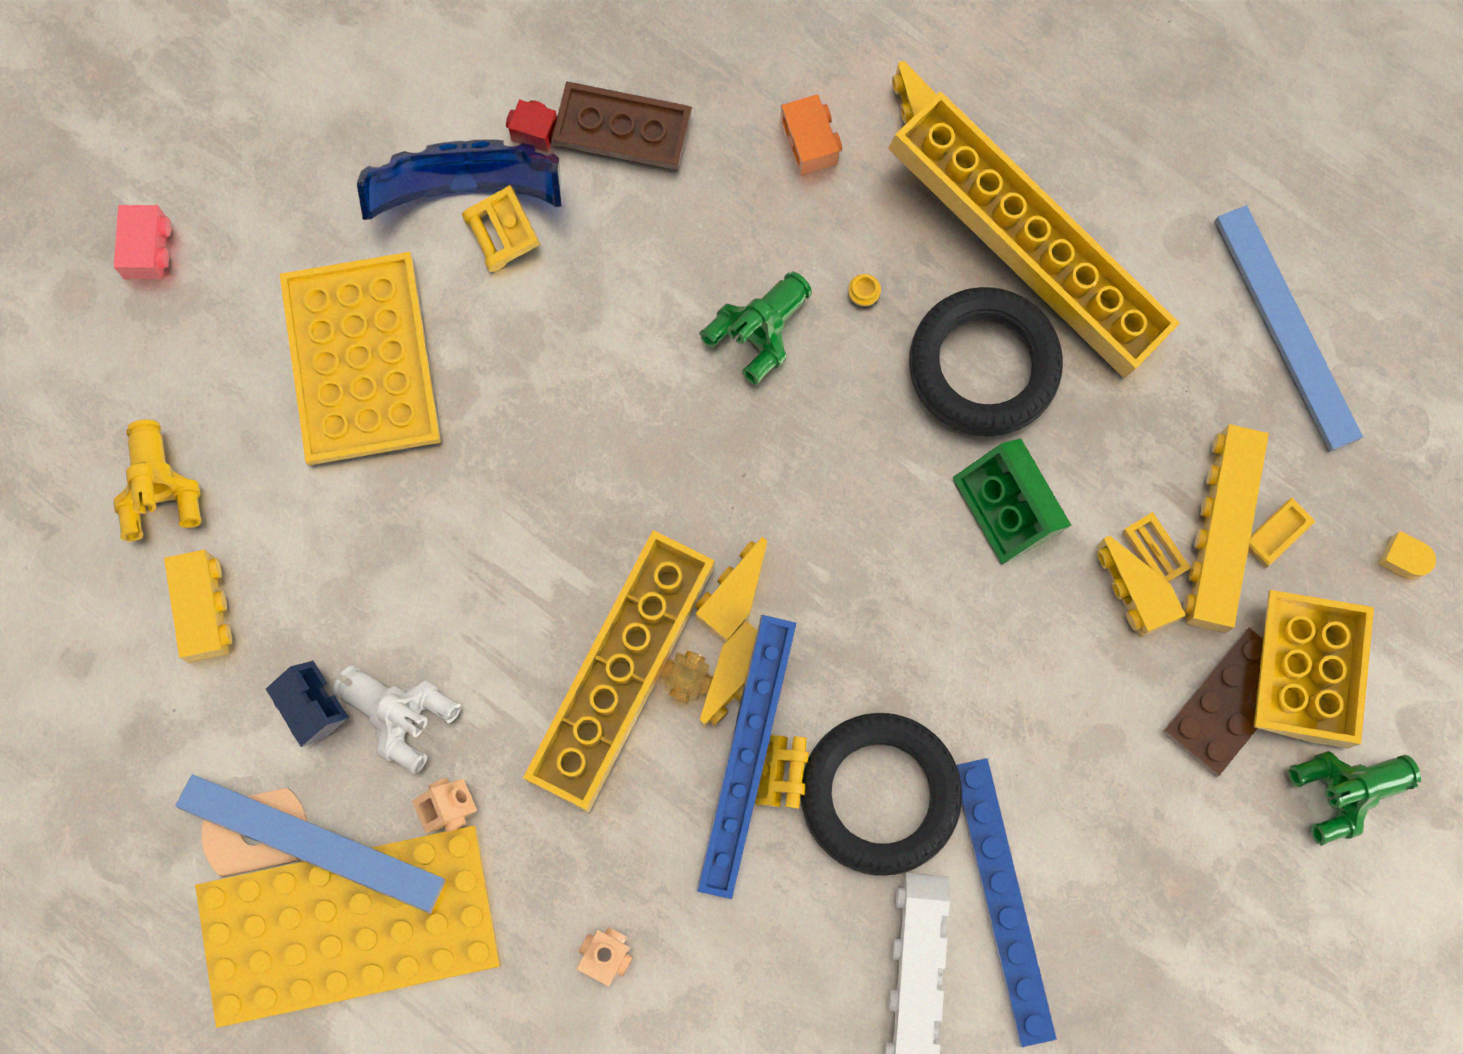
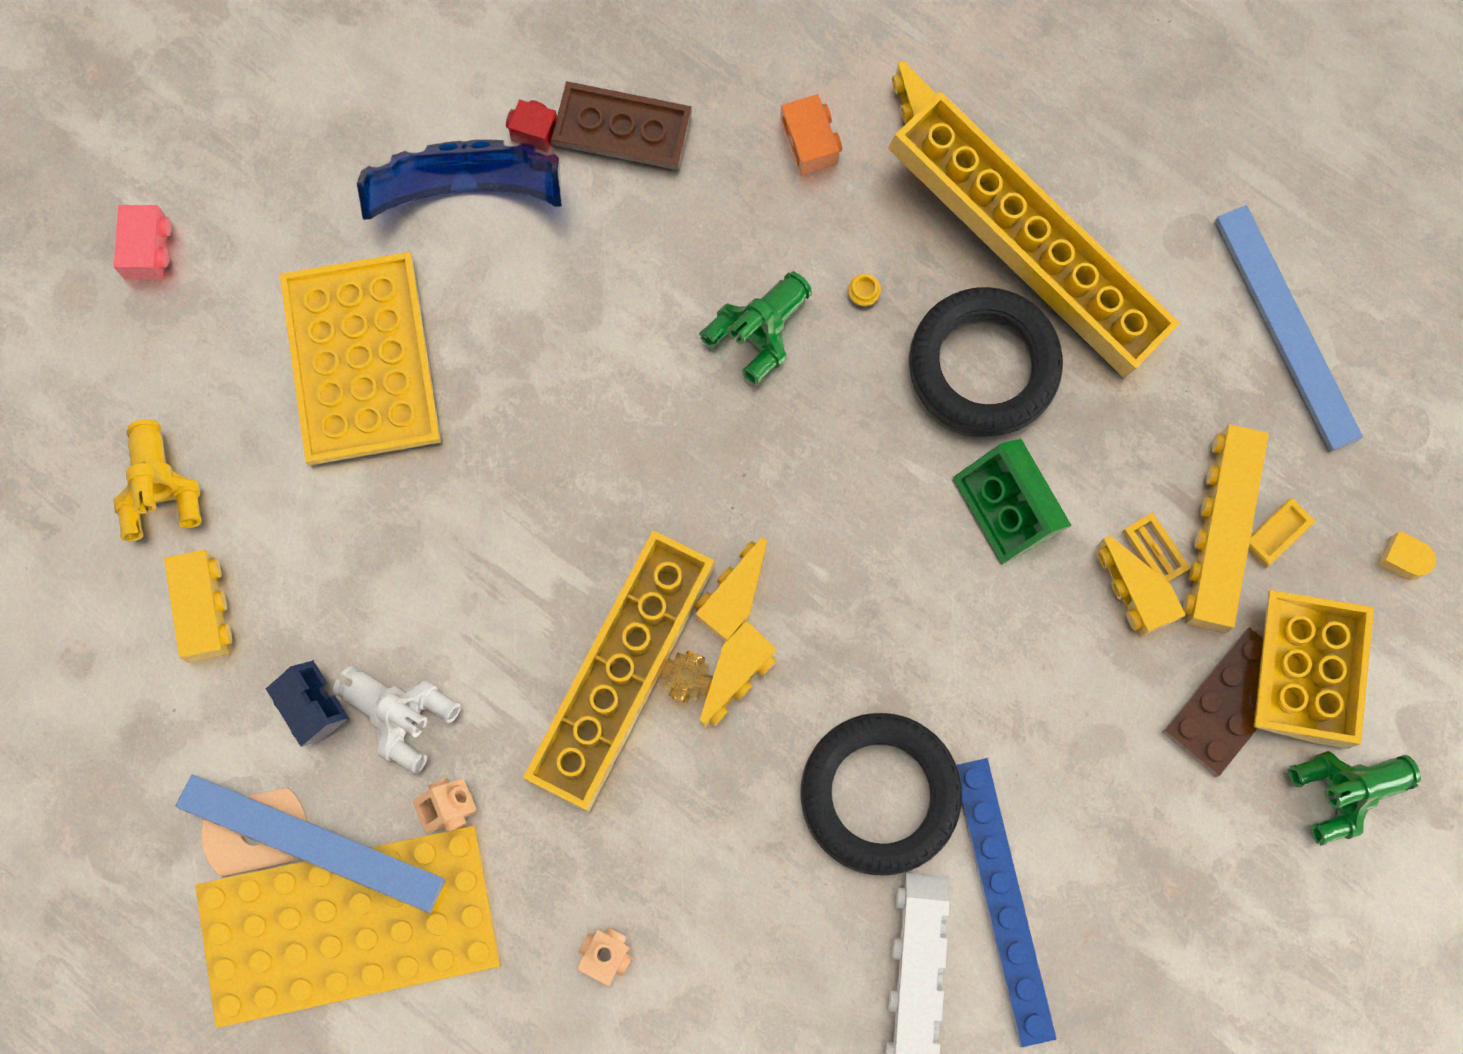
(509, 223): yellow plate -> none
(746, 757): blue plate -> none
(771, 781): yellow plate -> none

